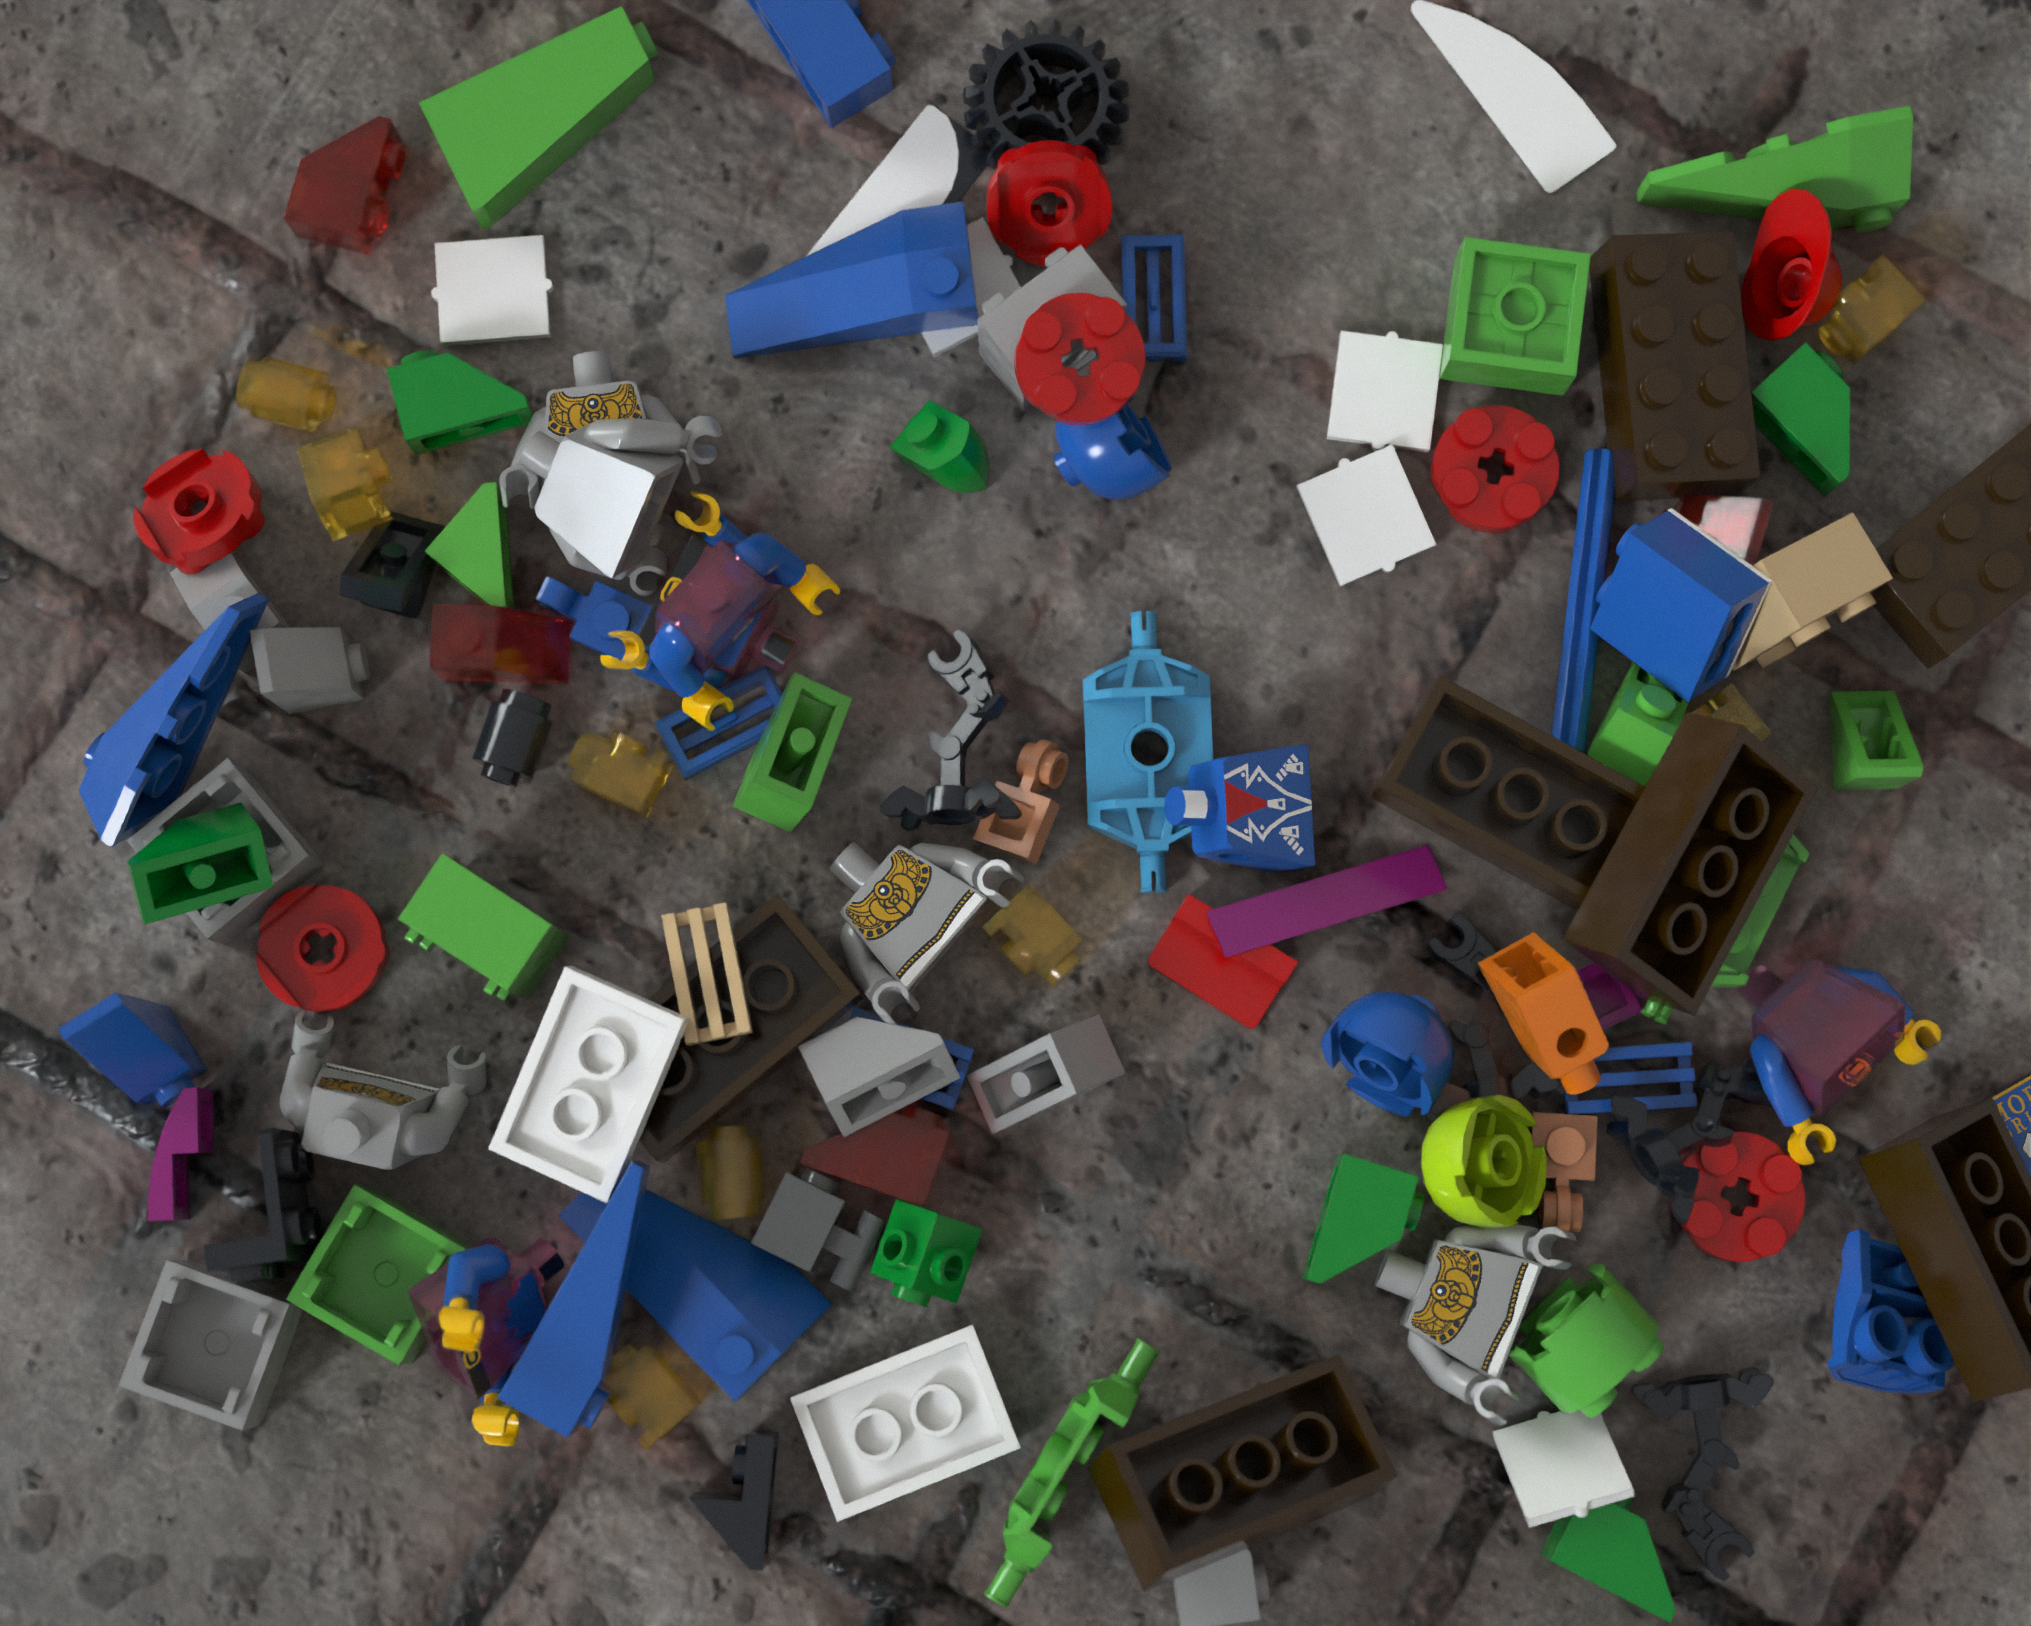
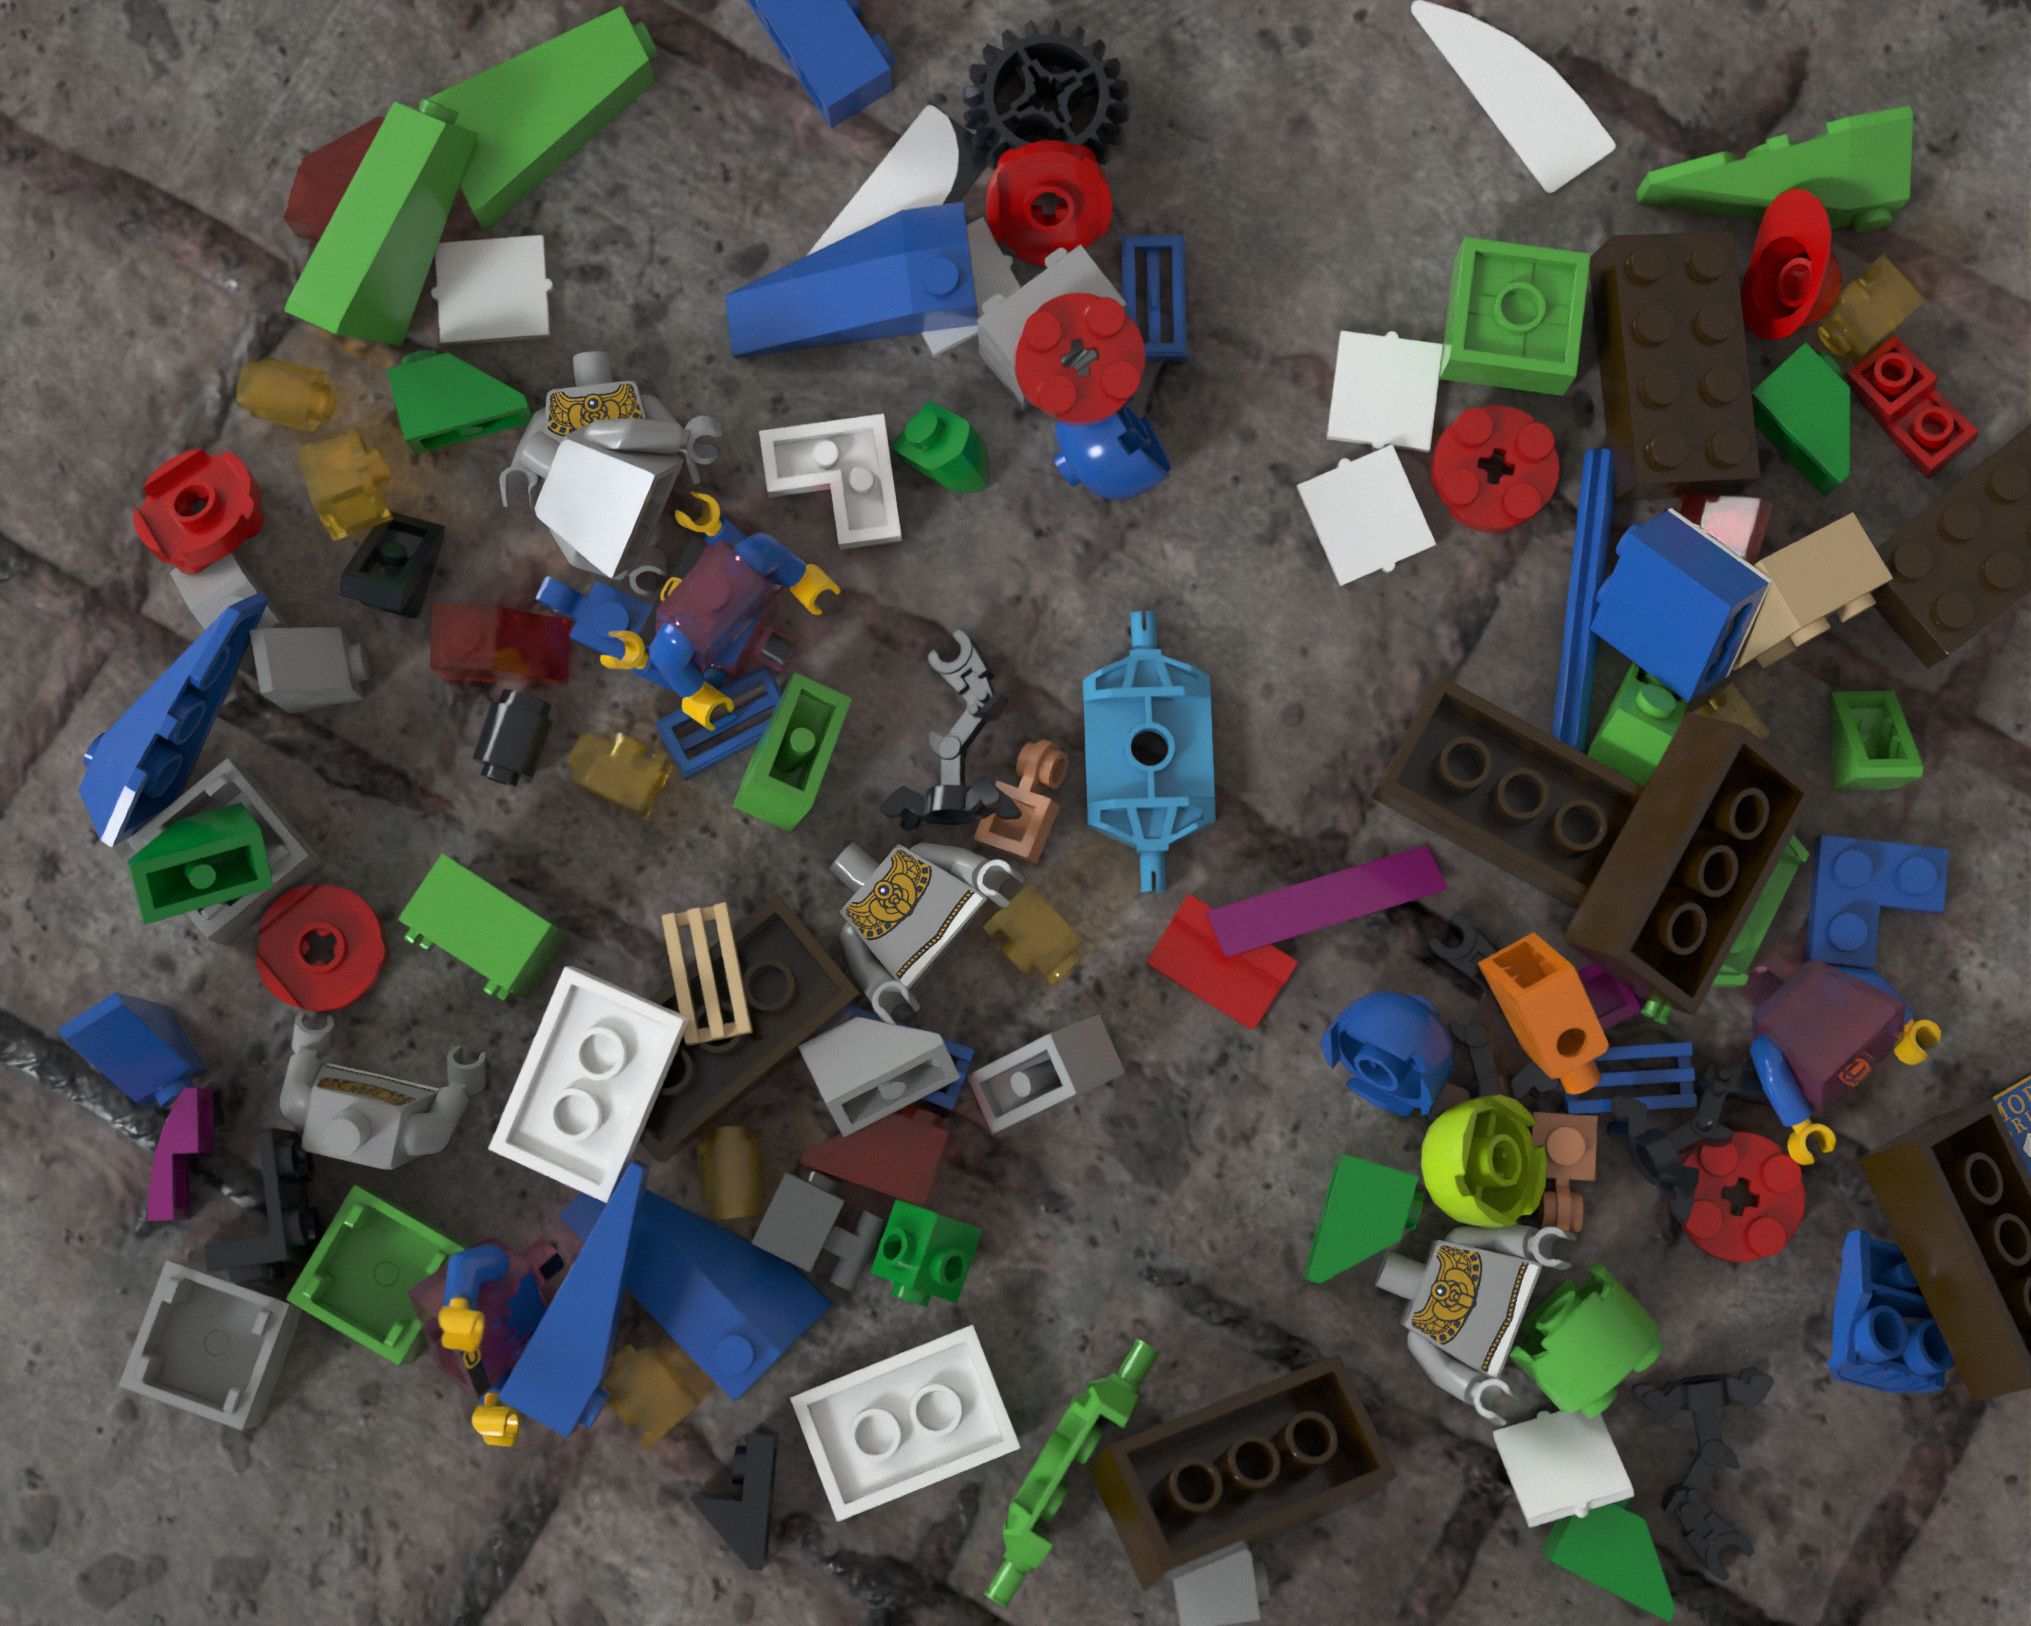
(386, 227): none -> bright green slope
(477, 548): bright green slope -> none
(840, 456): none -> white plate
(1249, 809): blue torso -> none
(1856, 880): none -> blue plate
(1908, 407): none -> red slope

